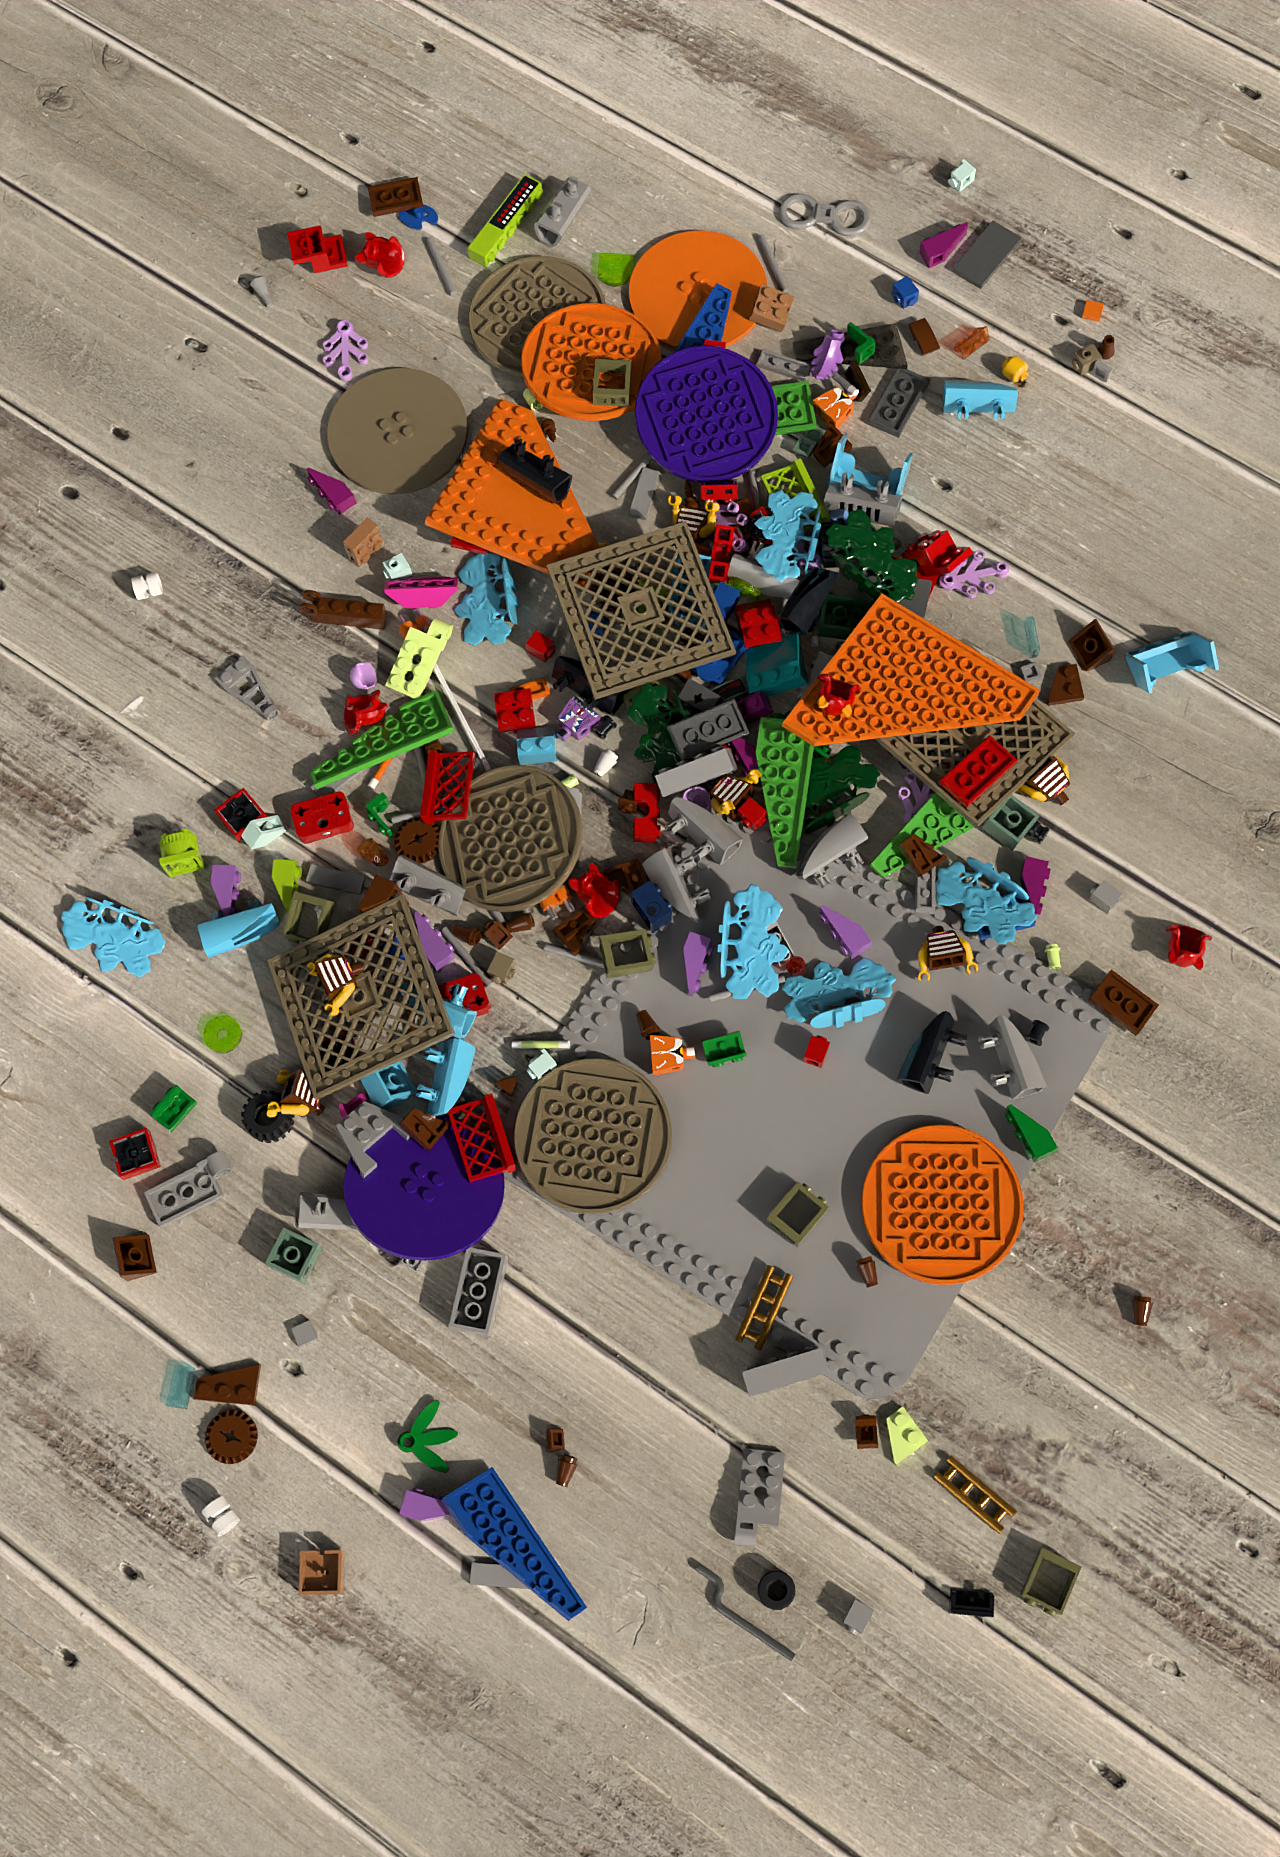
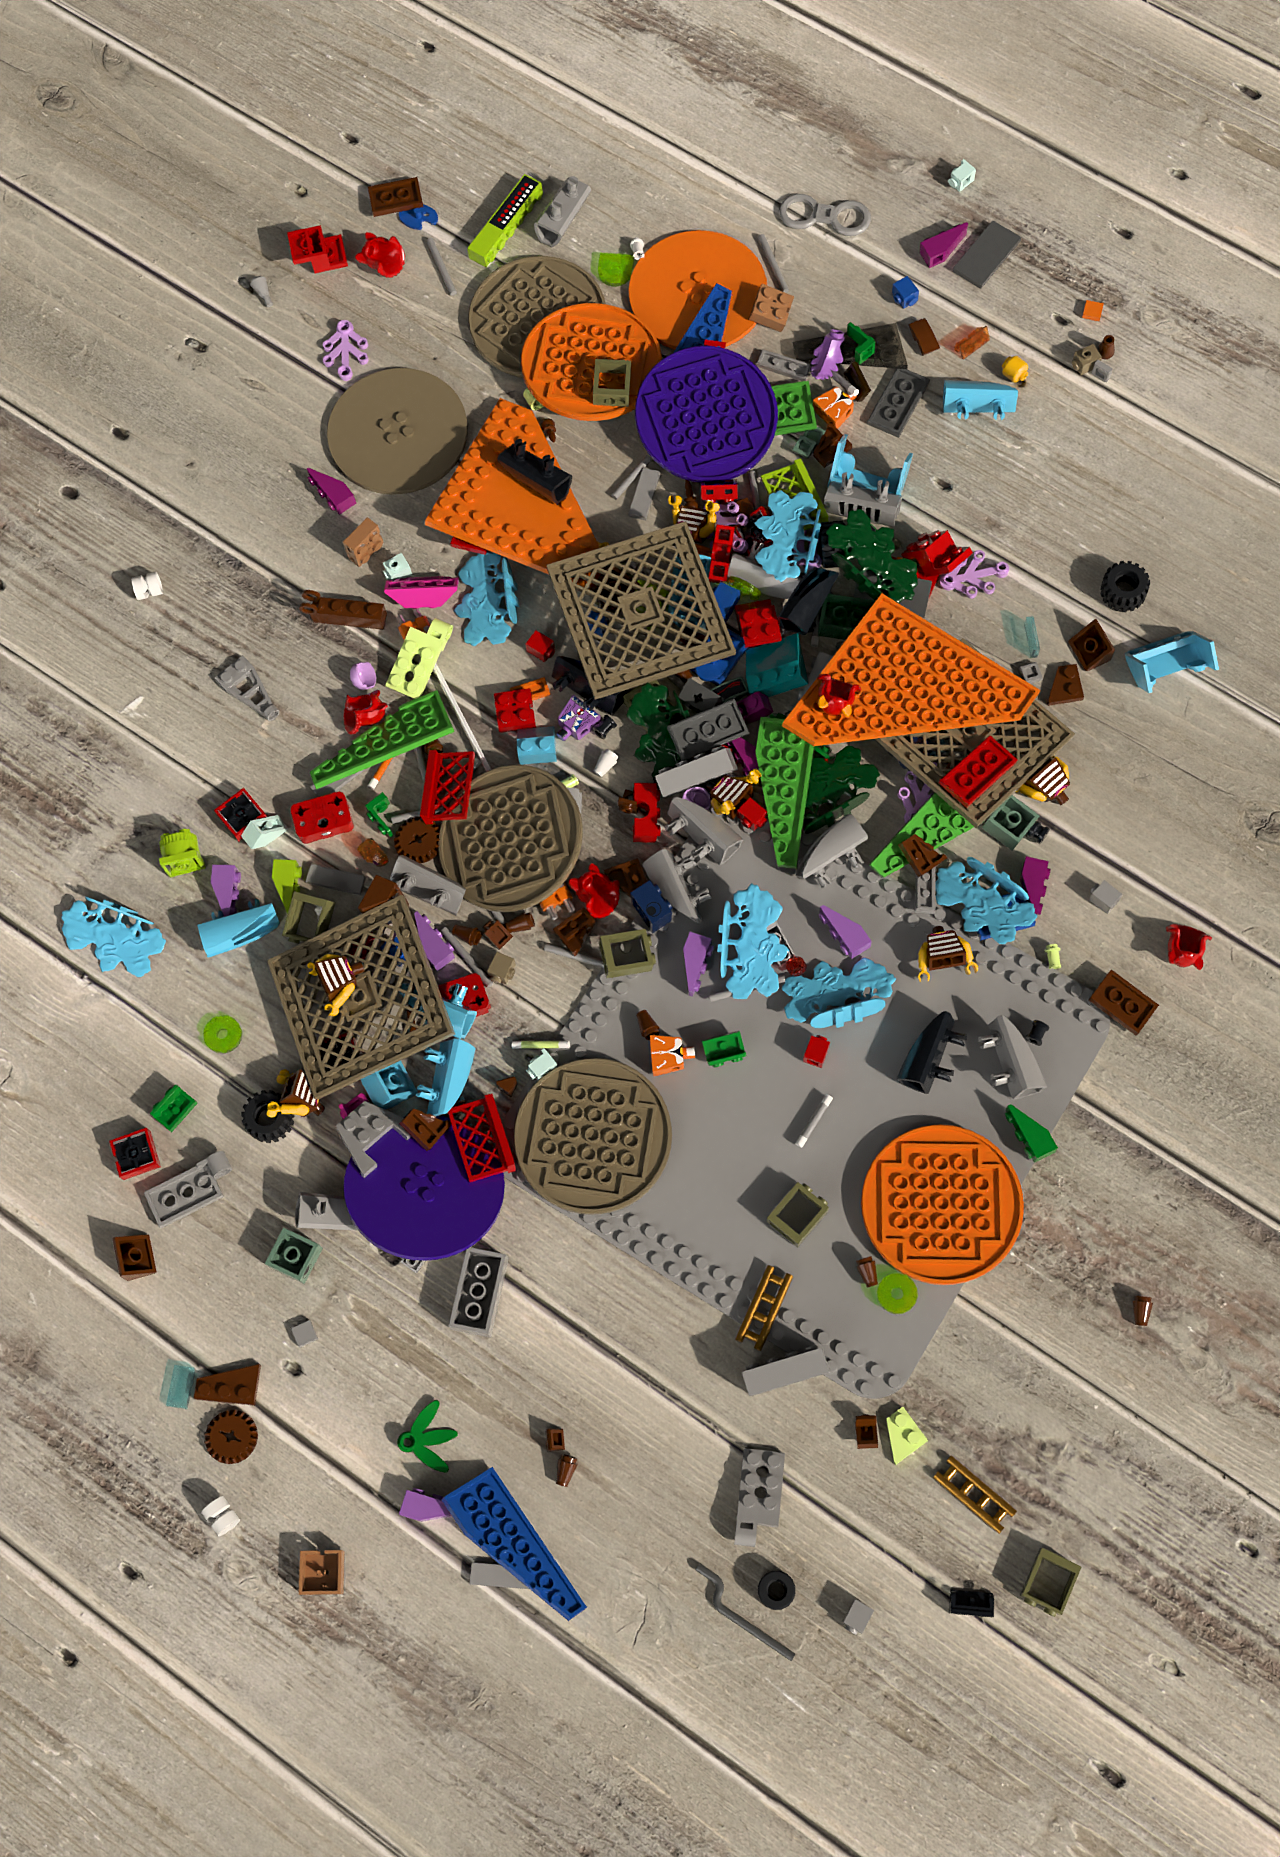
(637, 247): none -> white pin
(814, 1120): none -> light grey bar
(838, 515): medium blue tile -> none
(906, 1285): none -> clear neon green tile
(1122, 599): none -> black tyre

